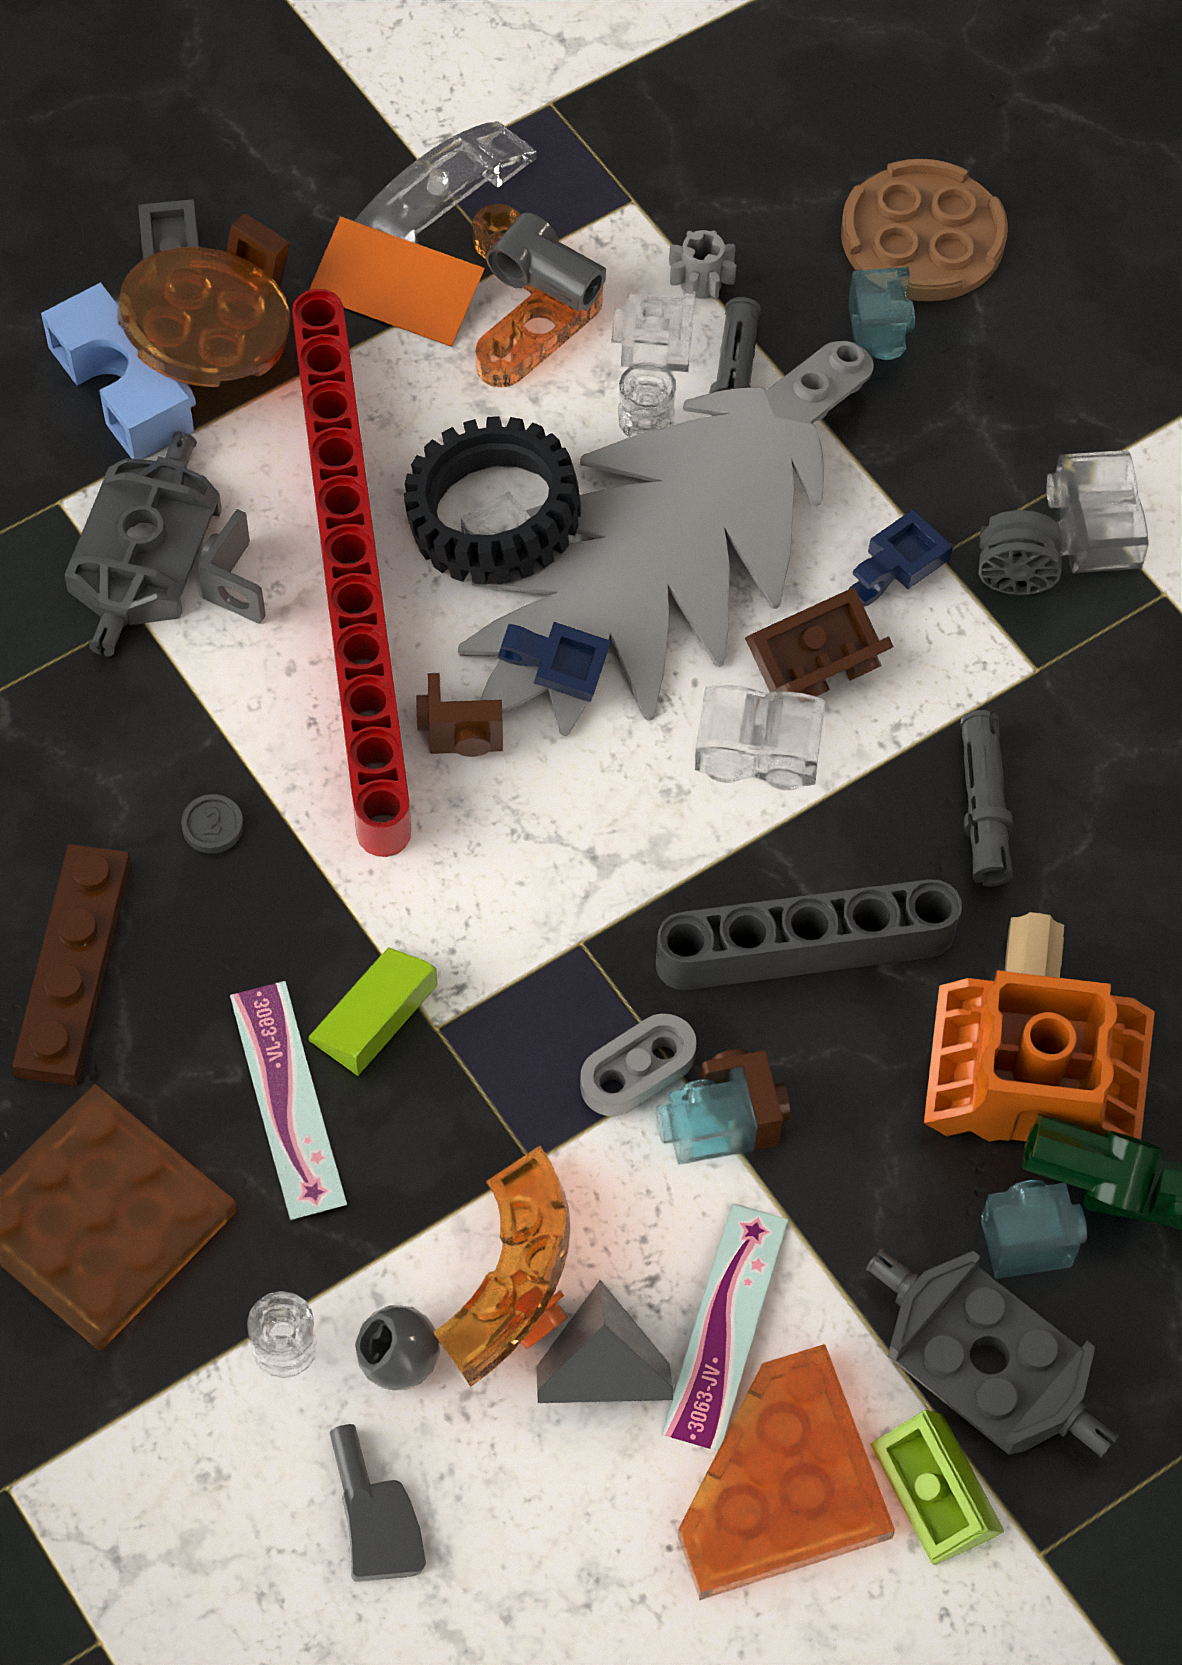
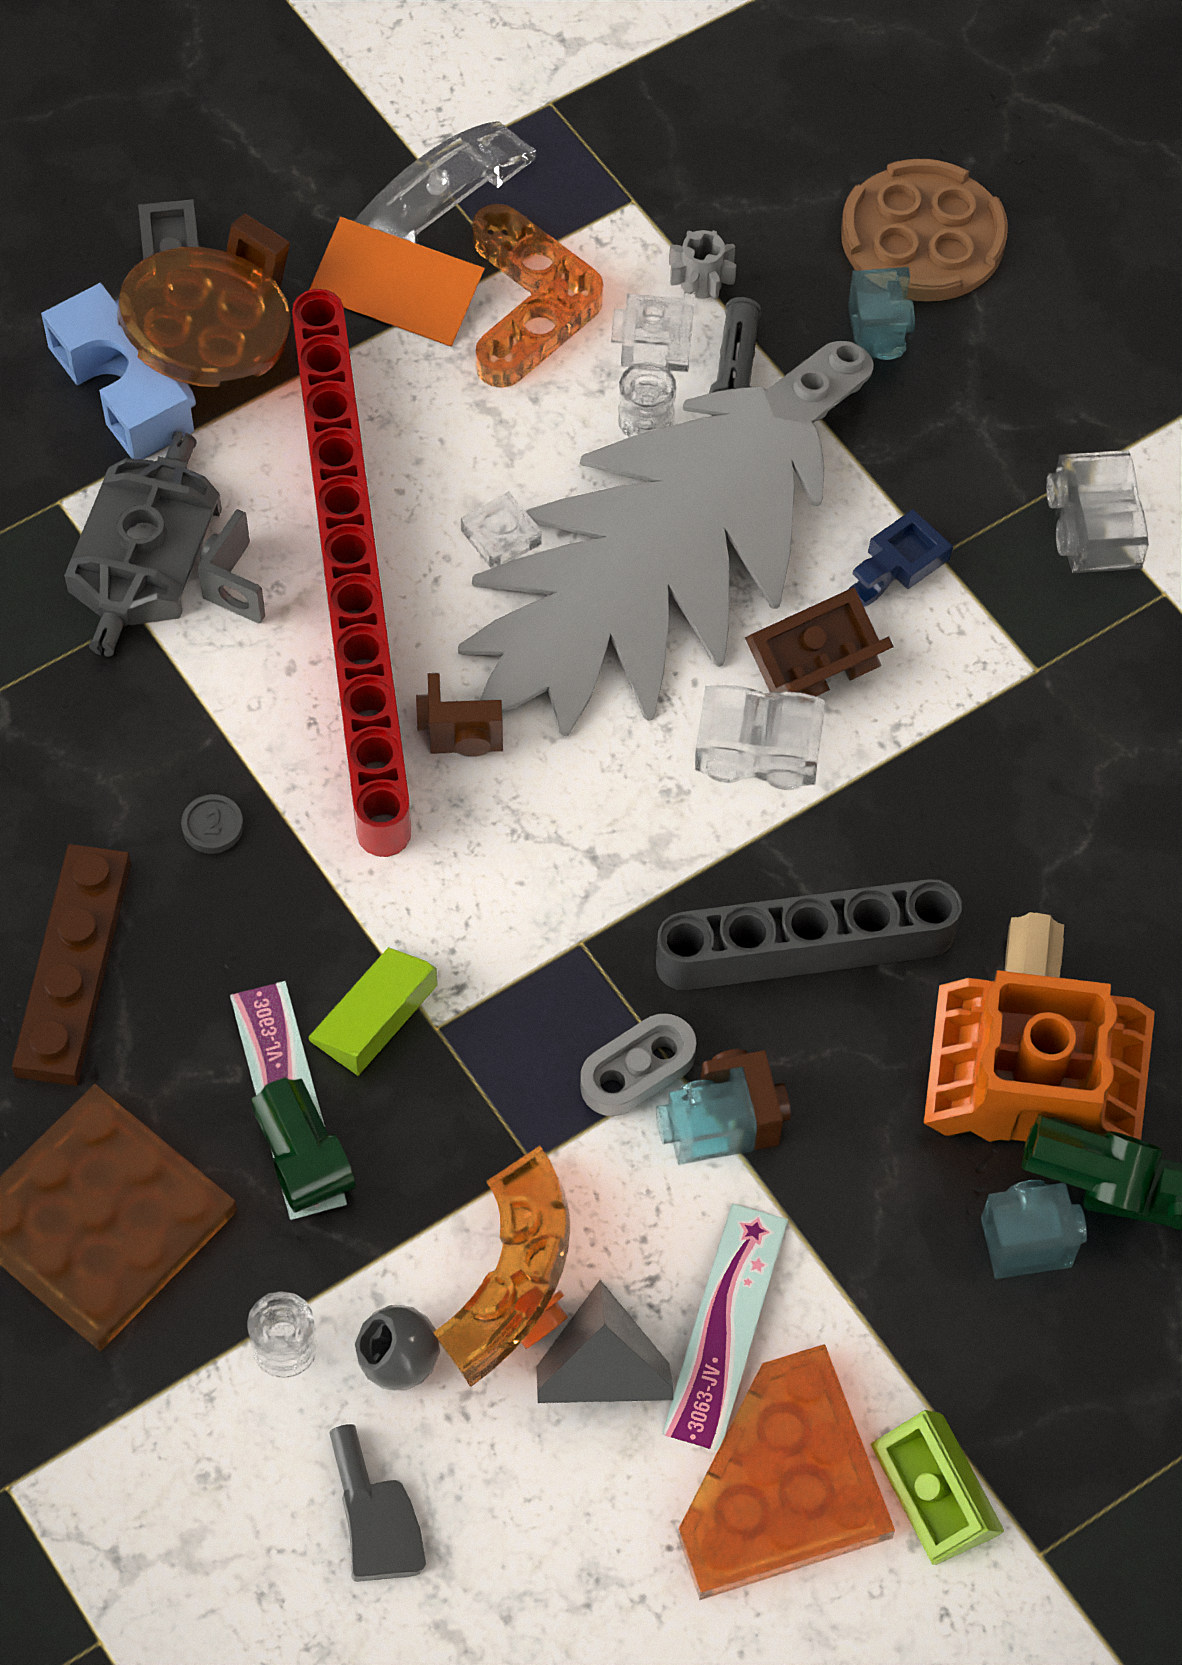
(306, 1158): none -> dark green piece
(477, 451): black tyre -> none
(535, 256): dark grey piece -> none
(565, 660): dark blue plate -> none
(962, 1308): dark grey plate -> none
(987, 818): dark grey pin -> none
(1022, 549): dark grey wheel -> none

